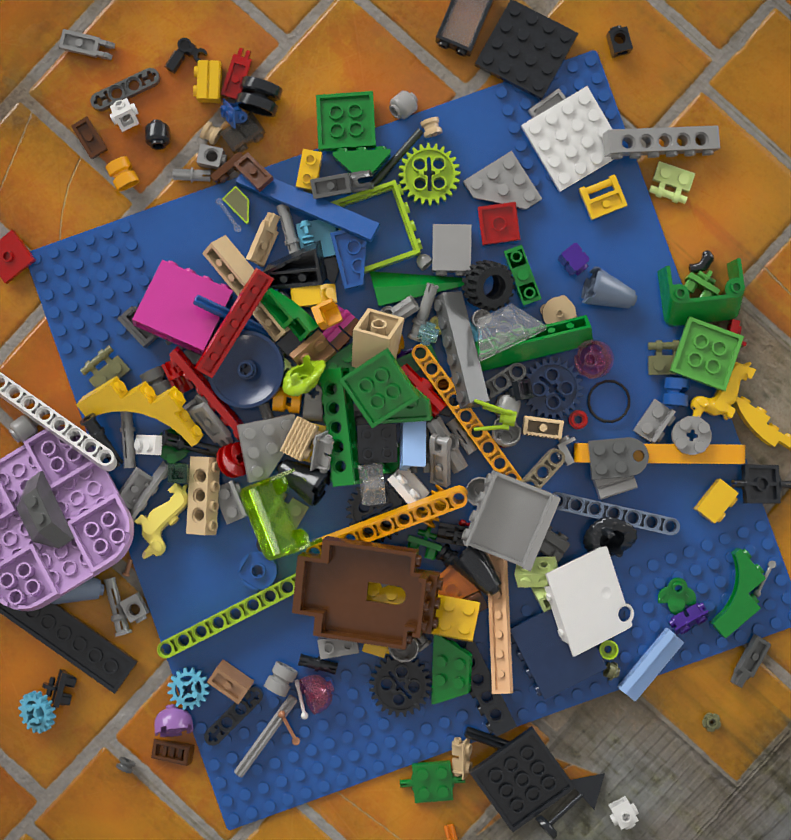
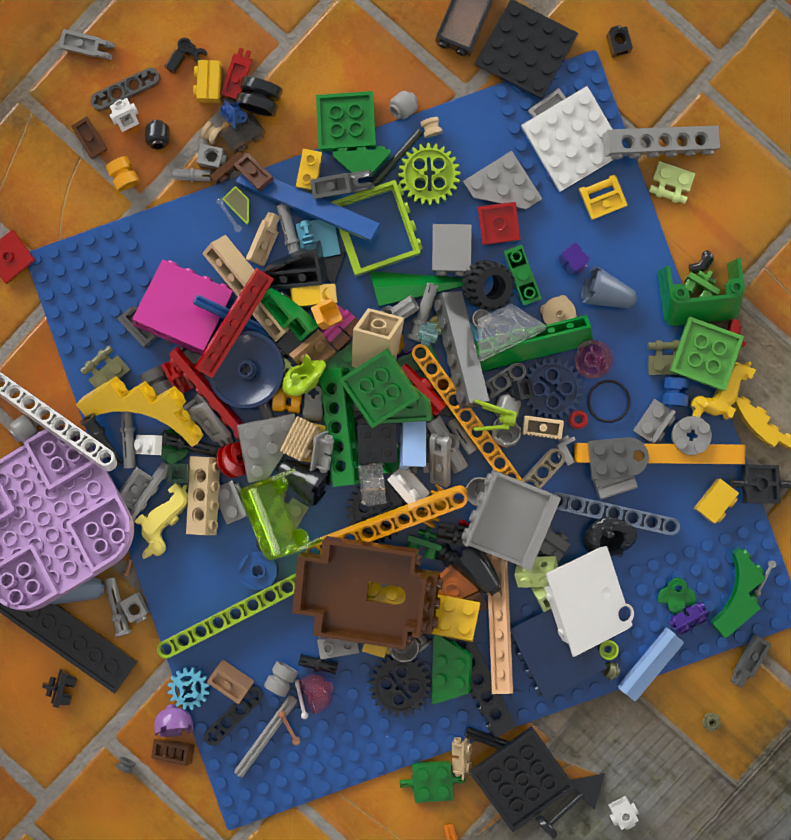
(37, 712): medium azure gear -> none
(43, 514): dark grey wedge -> none
(351, 257): blue wing -> none
(424, 261): light grey hinge -> none

